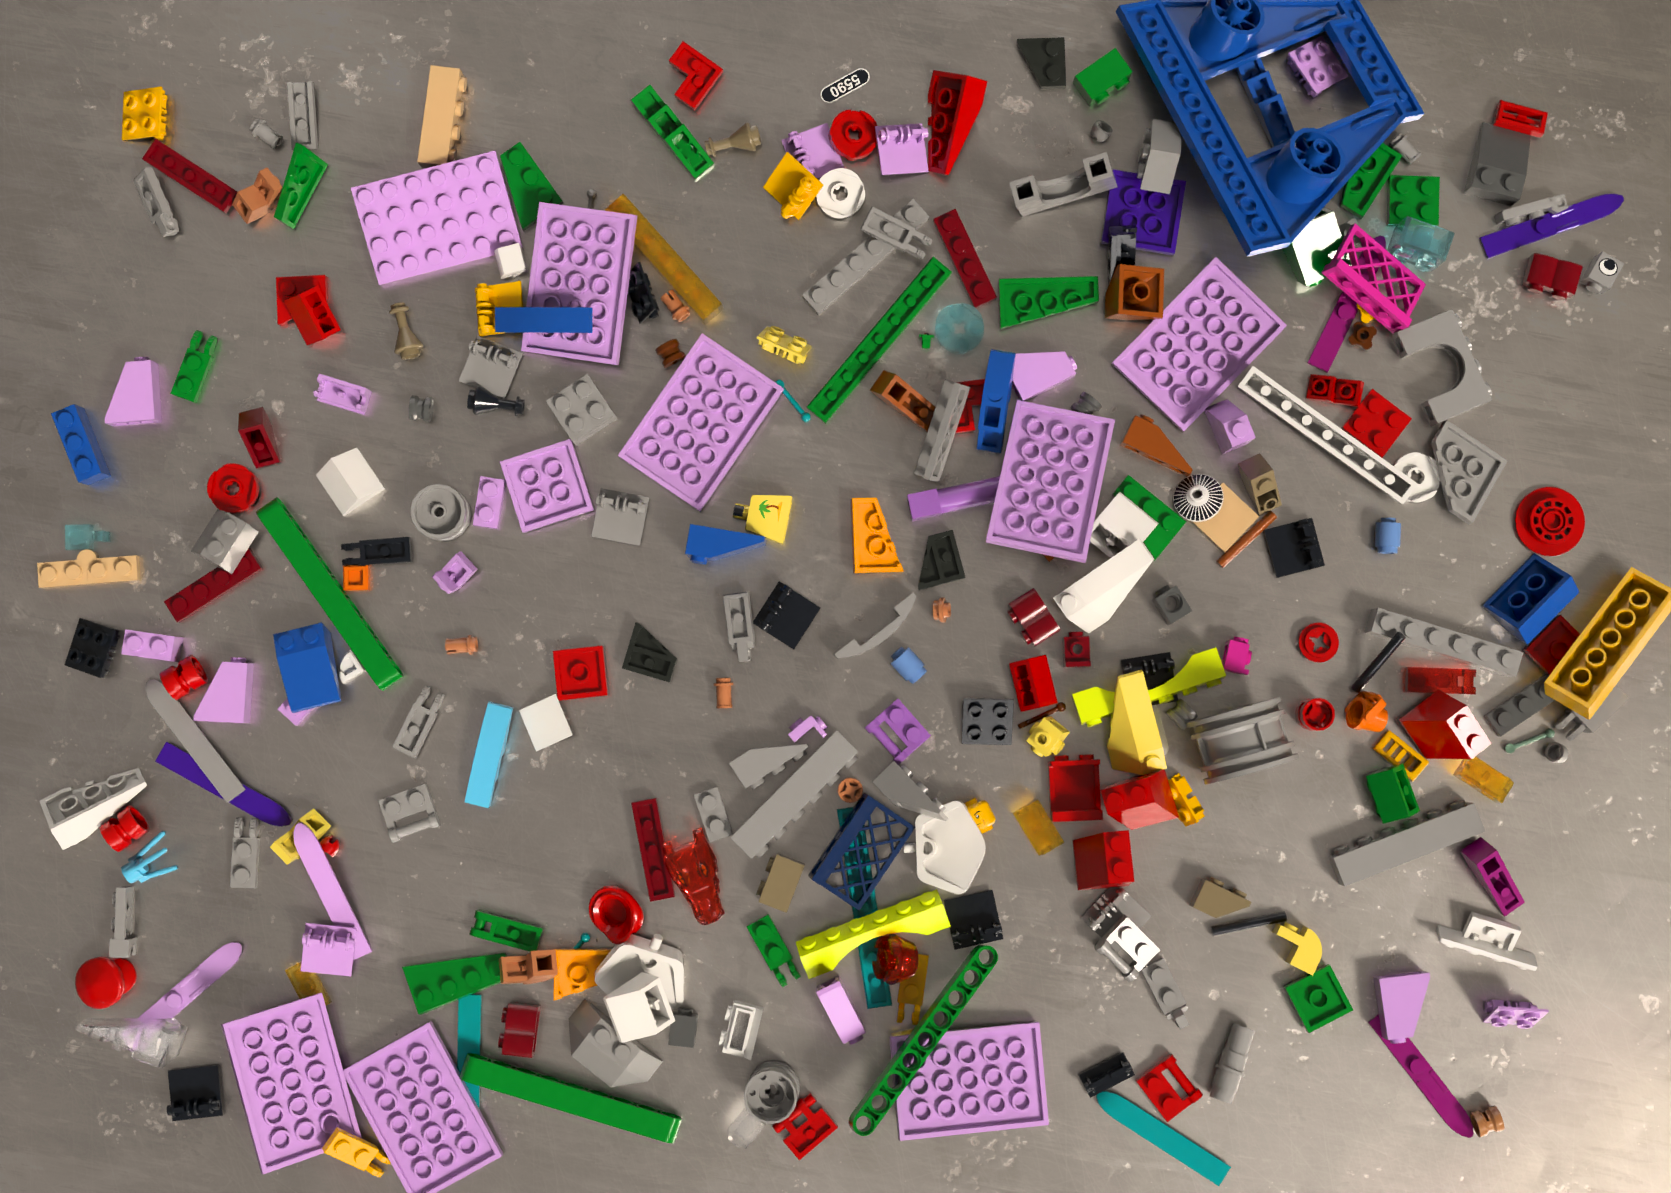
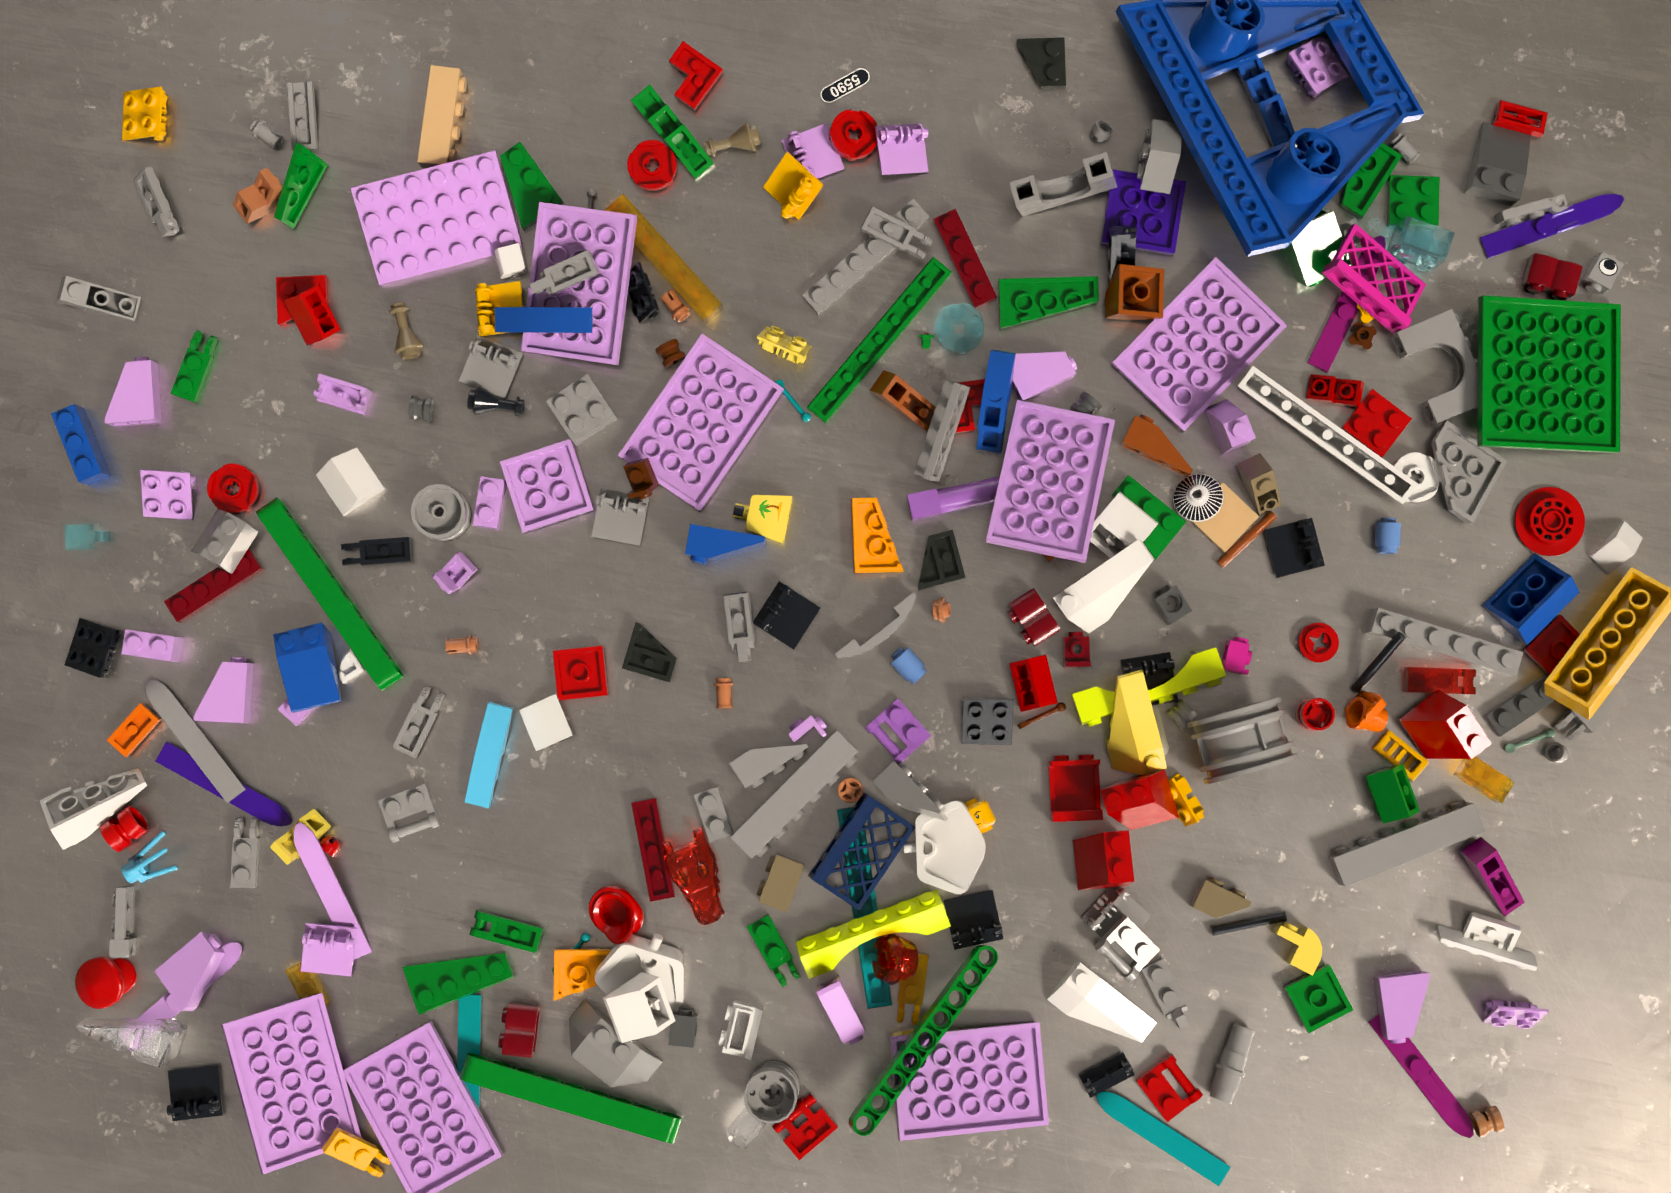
(88, 570): tan hinge -> none
(97, 298): none -> light grey slope
(134, 729): none -> orange plate
(167, 494): none -> lavender hinge
(182, 678): red wheel -> none
(190, 176): dark red plate -> none
(191, 970): none -> lavender slope
(258, 437): dark red slope -> none
(356, 577): orange tile -> none
(530, 968): nougat brick -> none
(566, 274): none -> light grey hinge
(640, 478): none -> reddish brown bracket
(642, 155): none -> red plate
(853, 188): white plate -> none
(954, 107): red wedge -> none
(1038, 827): clear yellow hinge -> none
(1047, 737): light yellow brick -> none
(1094, 1001): none -> white wedge
(1103, 77): green brick -> none
(1549, 374): none -> green plate
(1617, 548): none -> white slope

